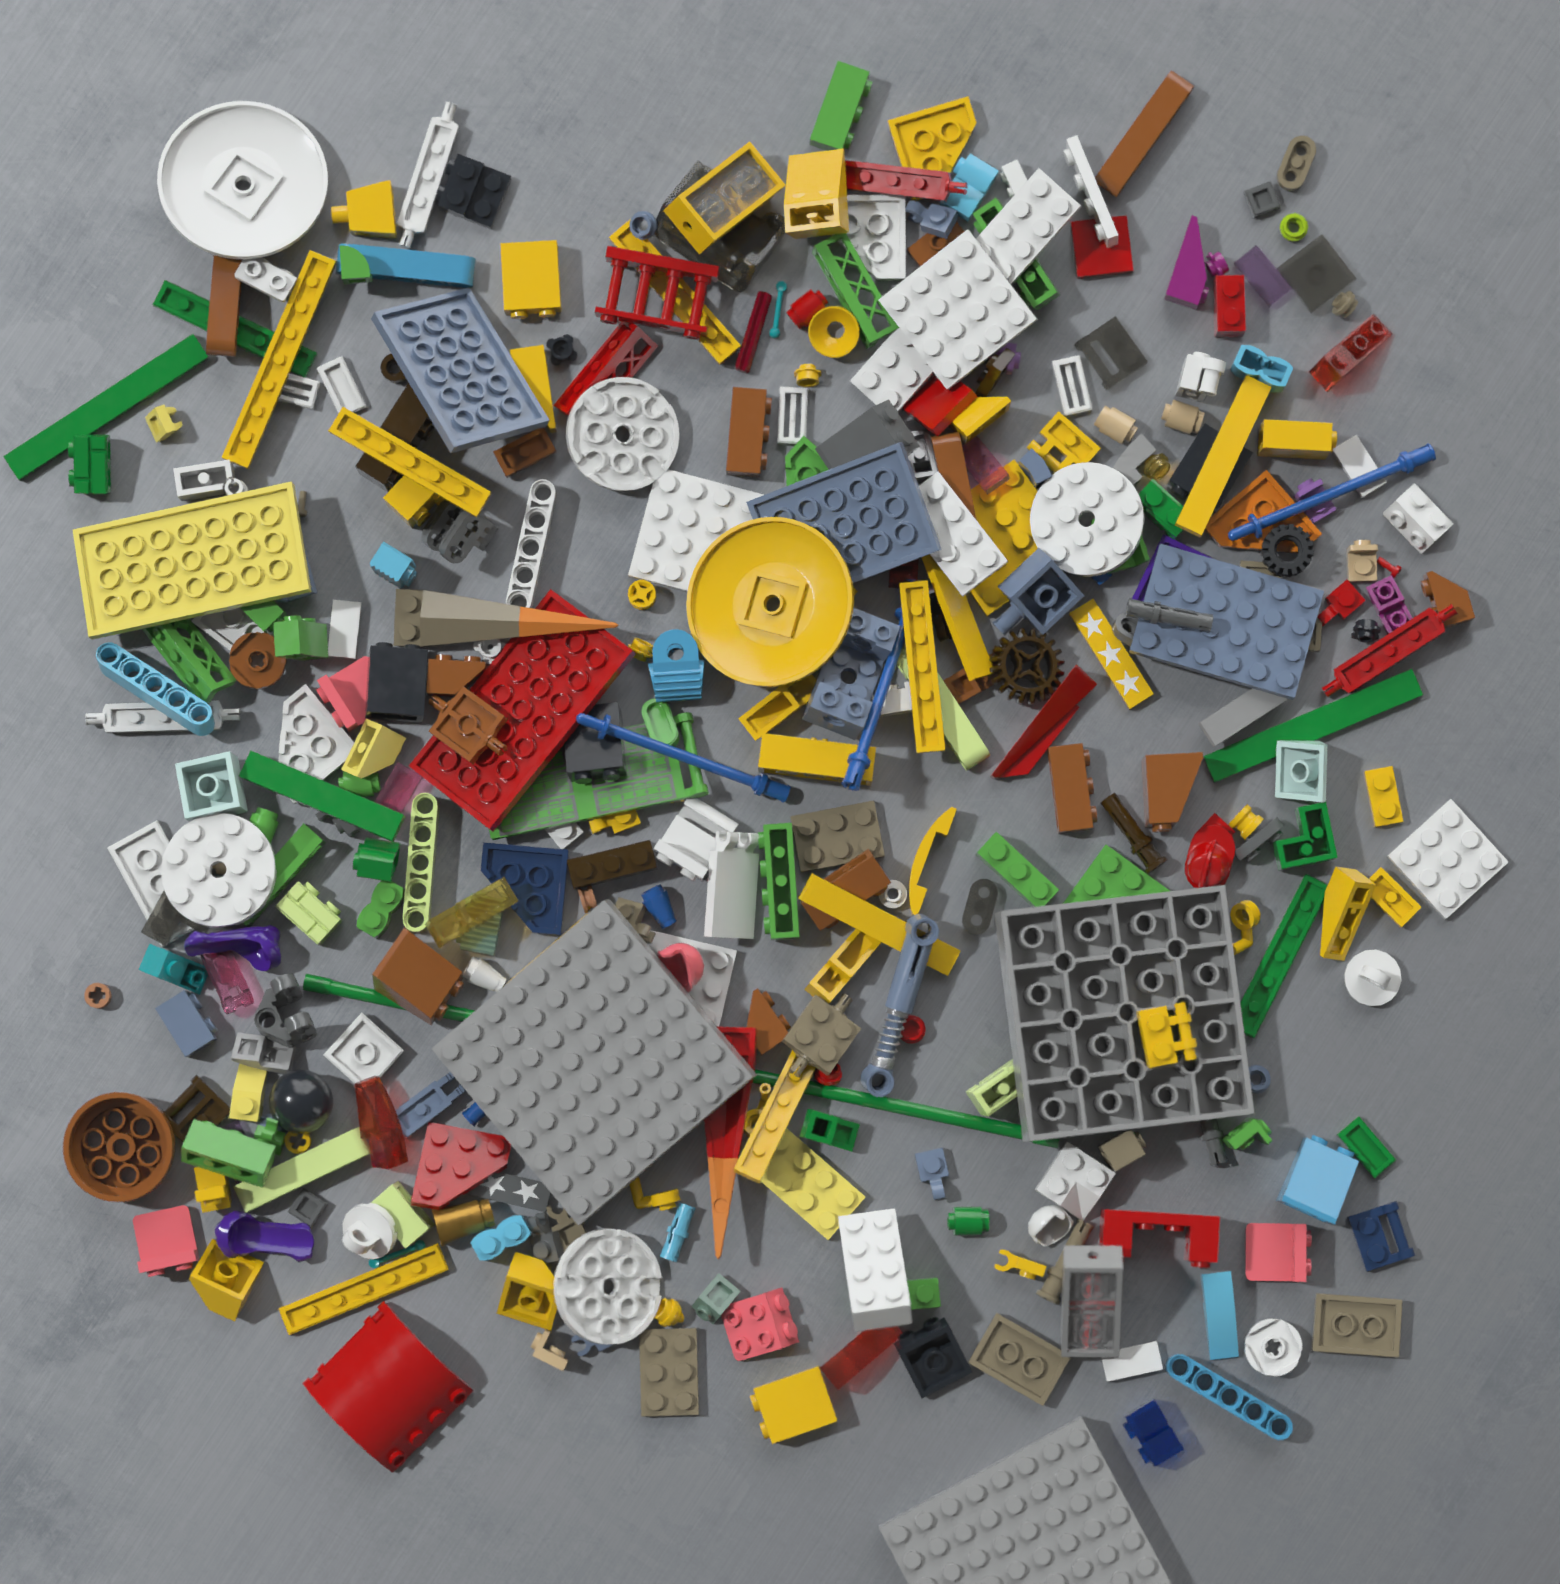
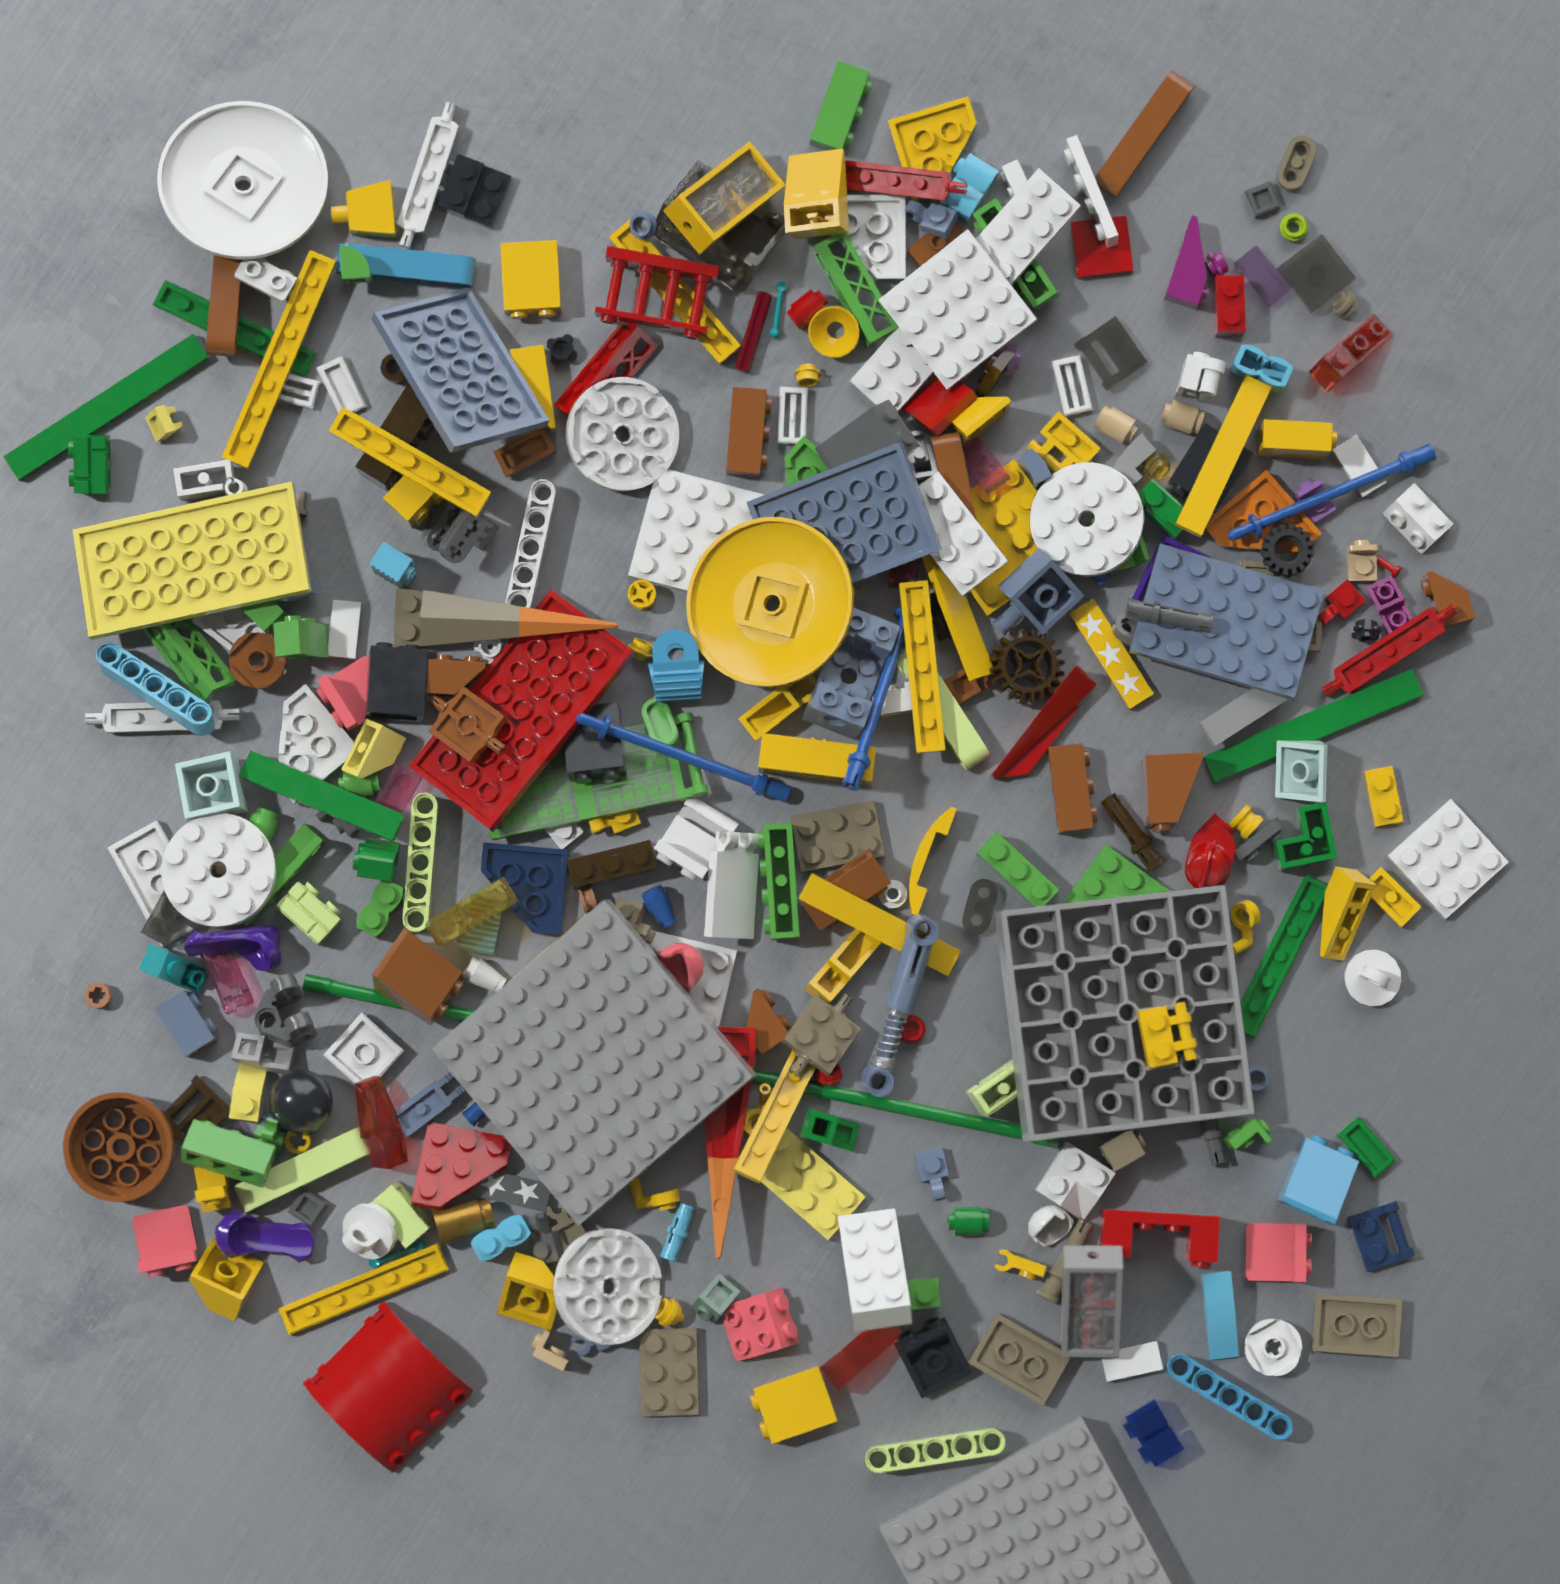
(949, 1451): none -> yellowish green beam

